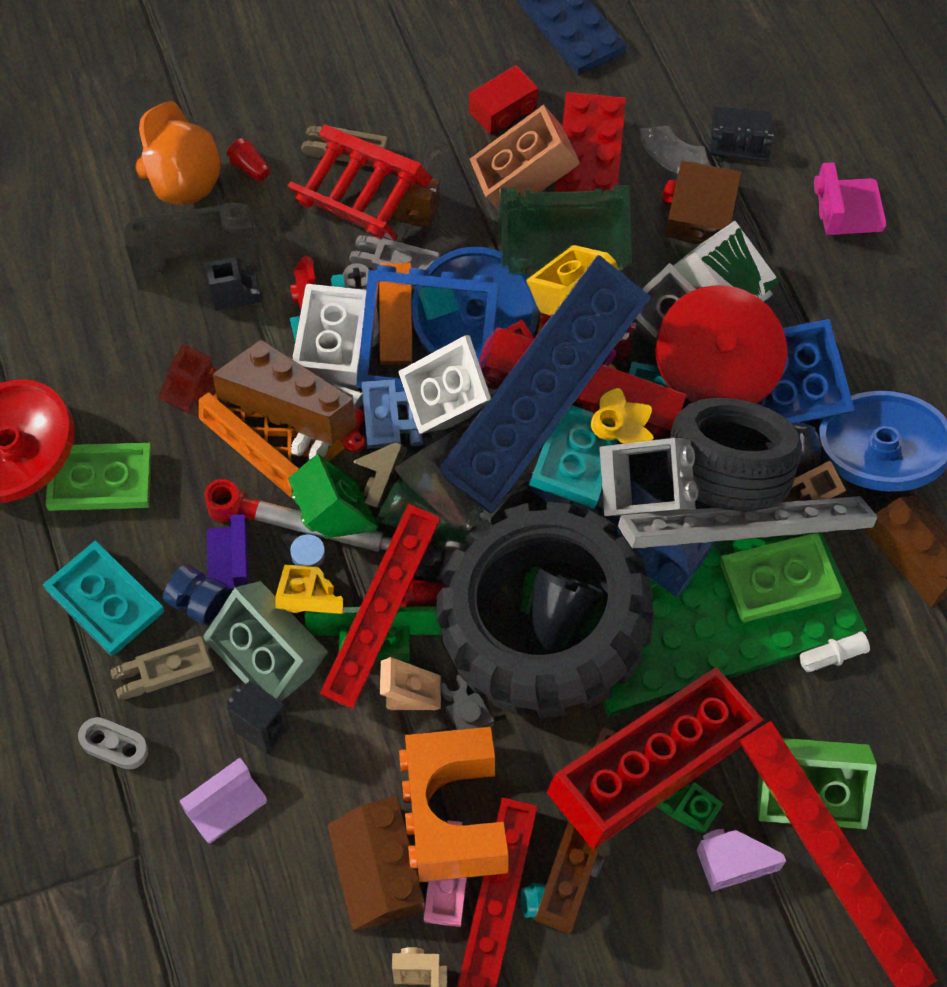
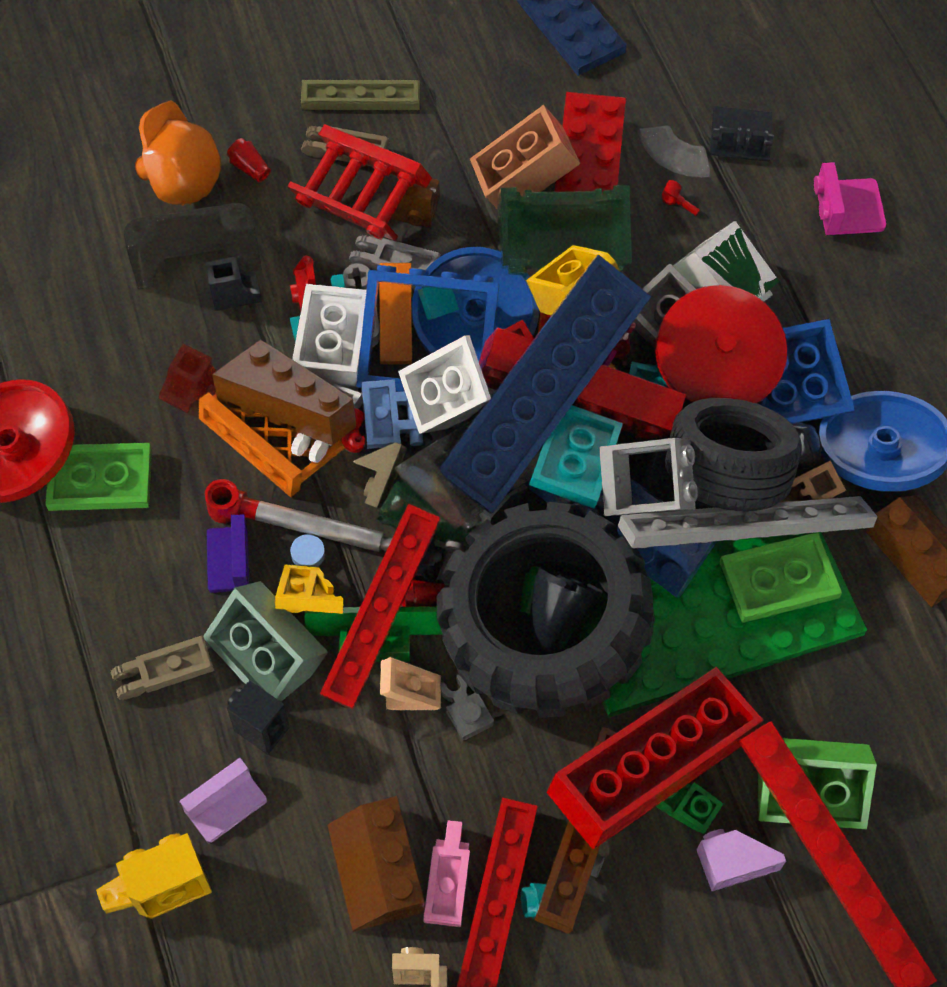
(103, 598): teal plate -> none
(115, 743): light grey plate -> none
(157, 878): none -> yellow hinge
(192, 592): dark blue wheel -> none
(330, 500): green slope -> none
(360, 95): none -> olive tile
(443, 848): orange arch -> none
(503, 100): red brick -> none
(625, 418): yellow plate -> none
(702, 201): reddish brown panel -> none
(834, 652): white axle -> none

